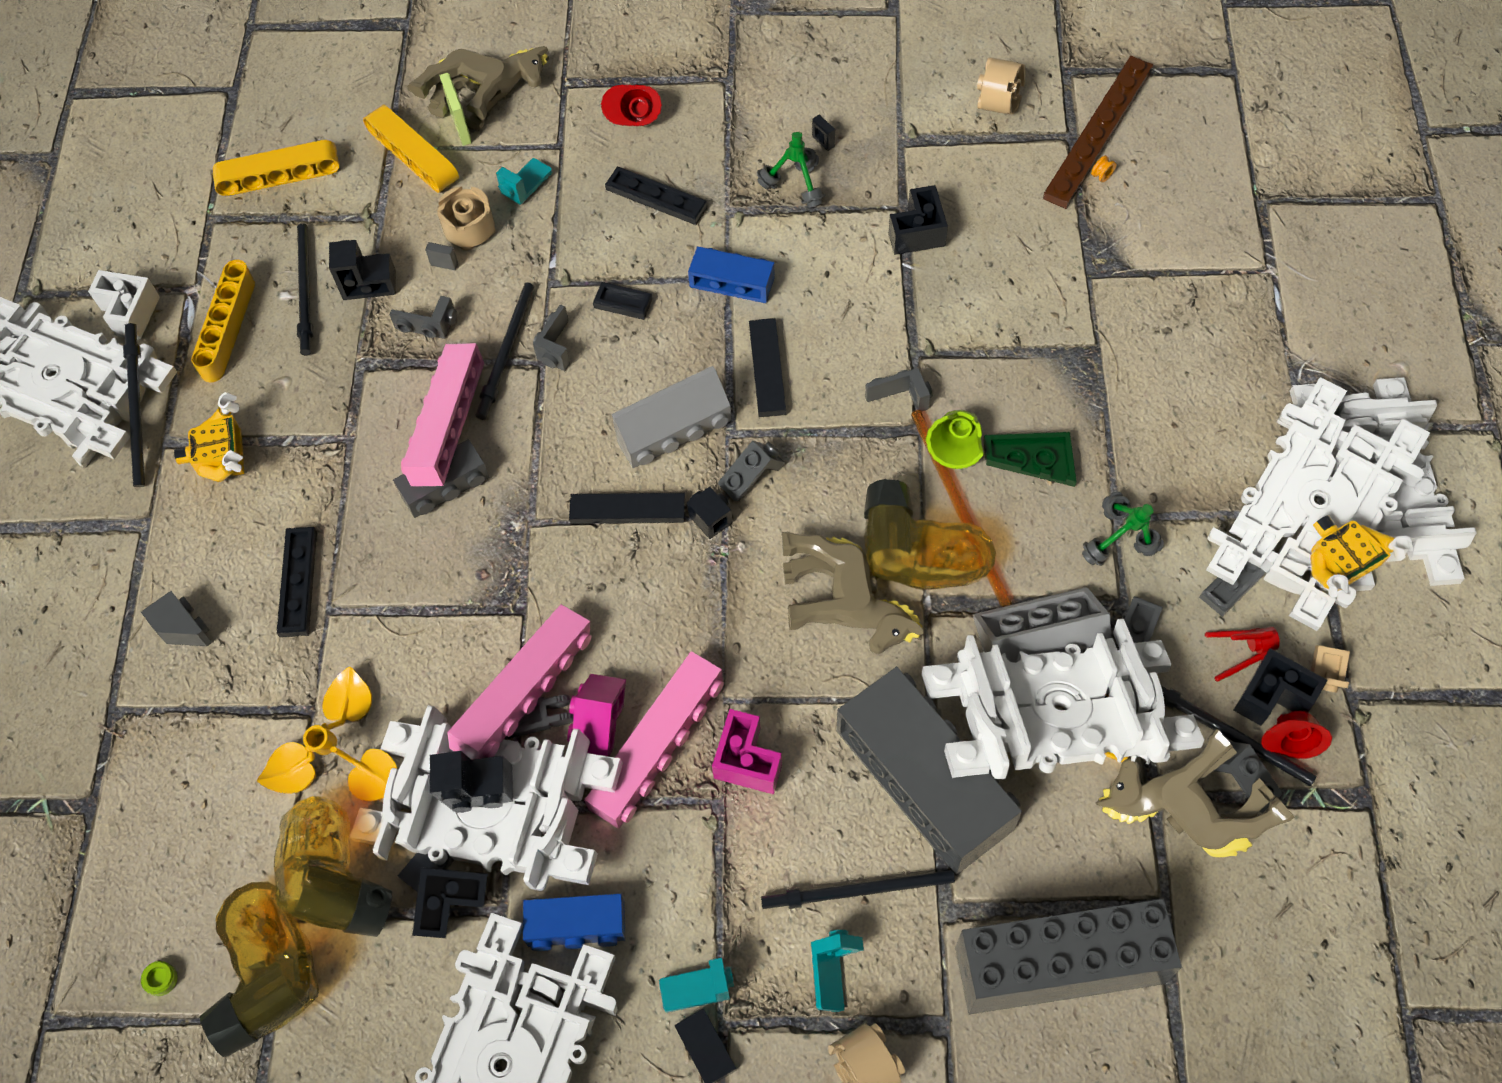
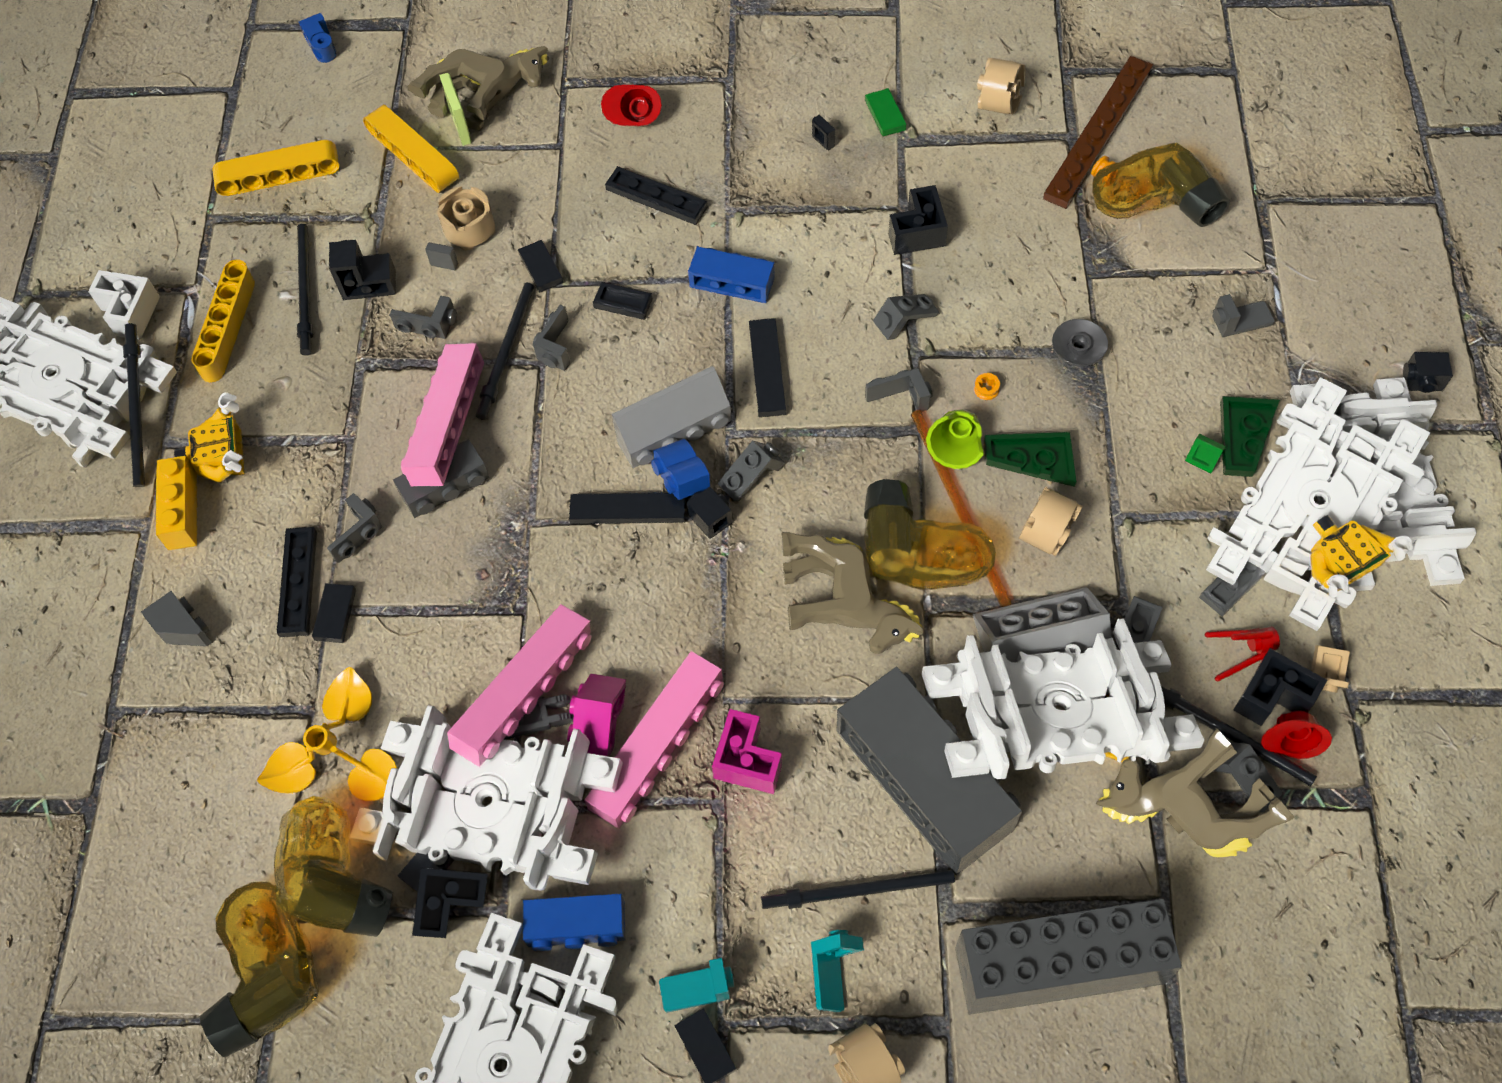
(159, 978): lime tile -> none
(176, 503): none -> yellow brick
(318, 37): none -> blue leg
(334, 613): none -> black tile
(363, 530): none -> dark grey bracket
(470, 783): black brick -> none
(525, 182): teal bracket -> none
(540, 266): none -> black tile
(680, 469): none -> blue brick
(805, 161): plant -> none
(885, 112): none -> green tile
(899, 309): none -> dark grey bracket
(991, 380): none -> light orange bush
(1050, 521): none -> tan brick
(1082, 334): none -> flat silver dish
(1117, 506): plant -> none
(1157, 179): none -> clear yellow piece
(1205, 453): none -> green tile
(1241, 319): none -> dark grey bracket
(1244, 432): none -> dark green wing
(1428, 371): none -> black brick

